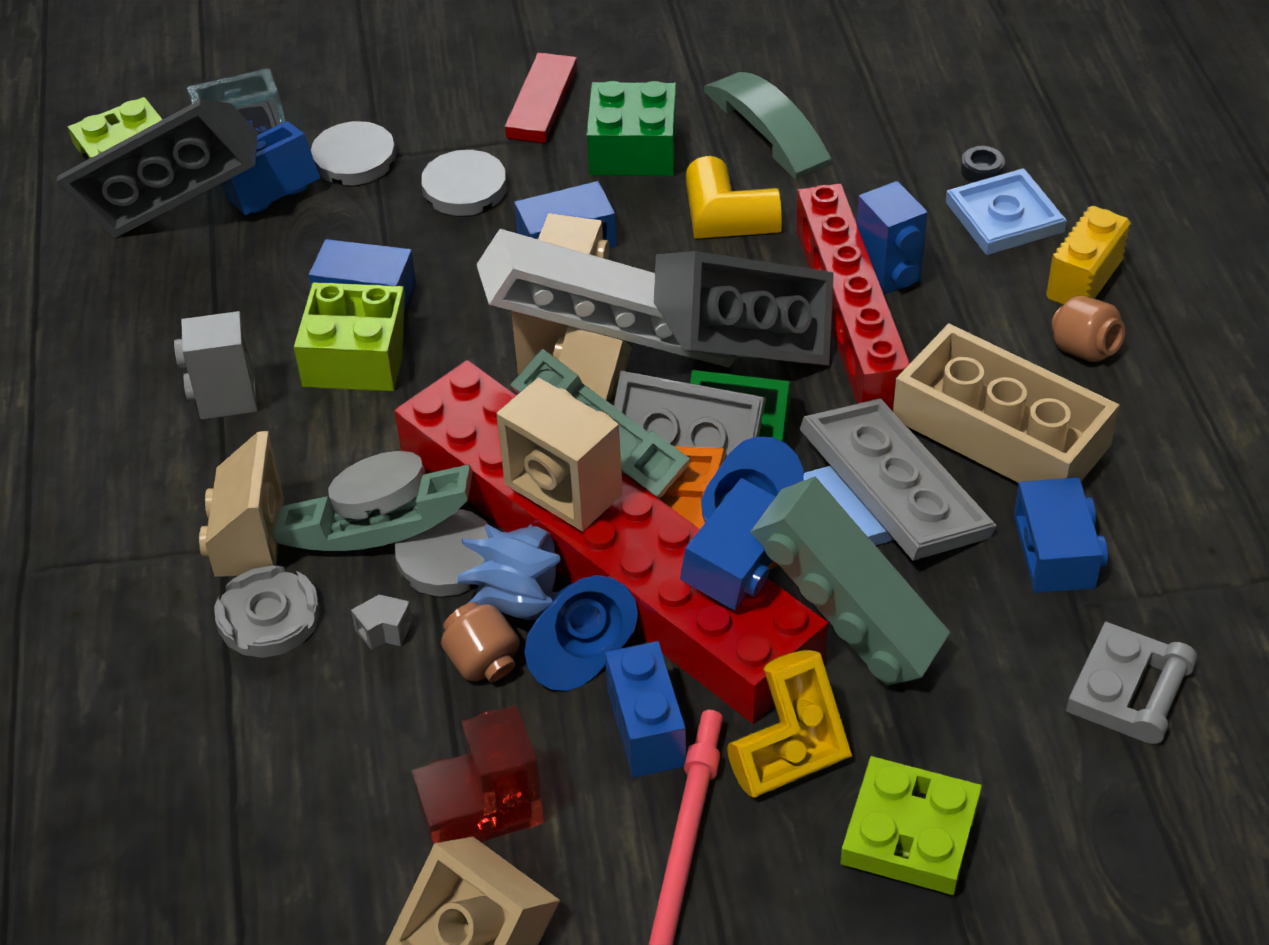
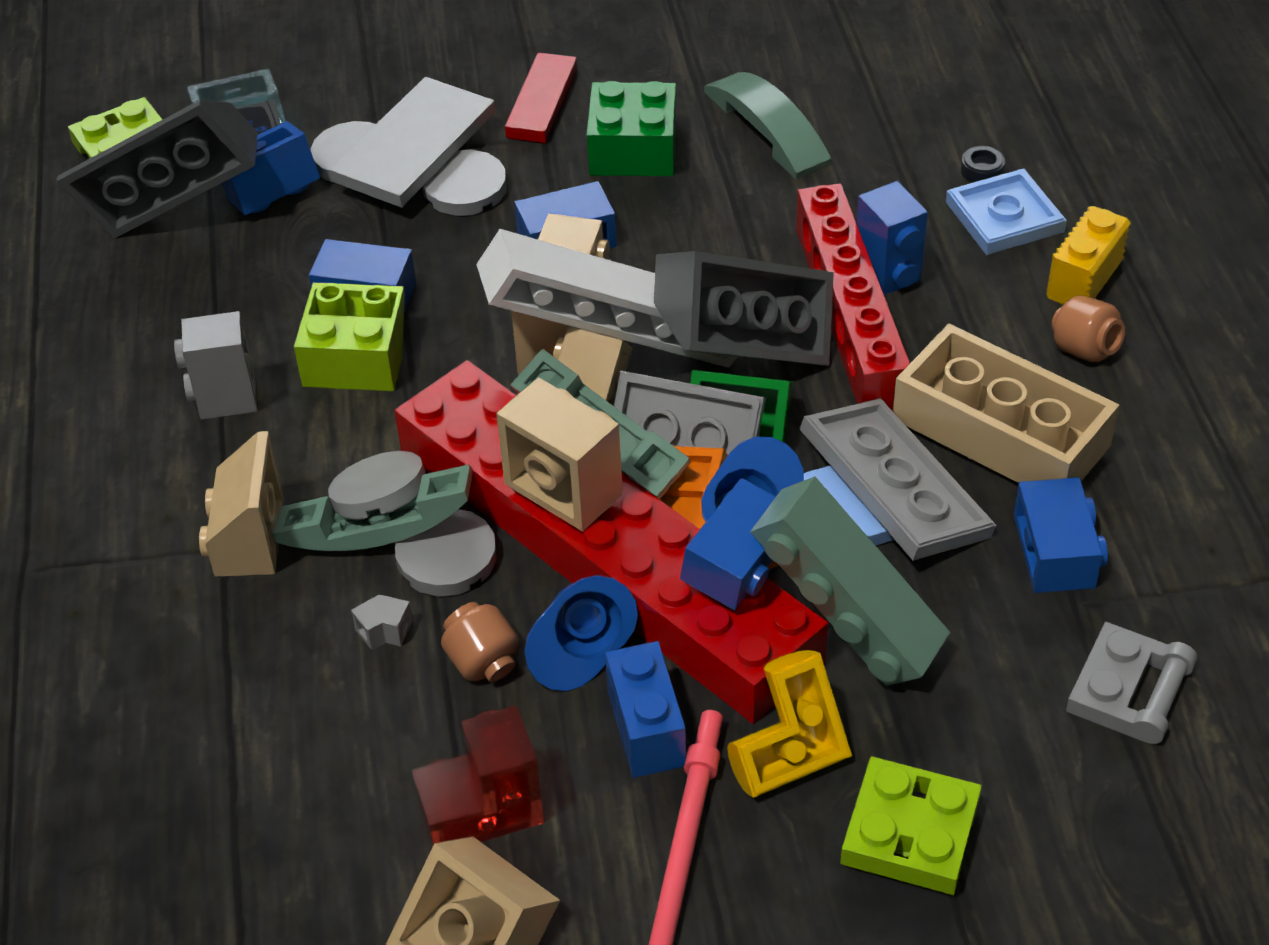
(267, 611): light grey tile -> none
(412, 141): none -> tile
(515, 572): medium blue hair -> none
(724, 212): yellow brick -> none

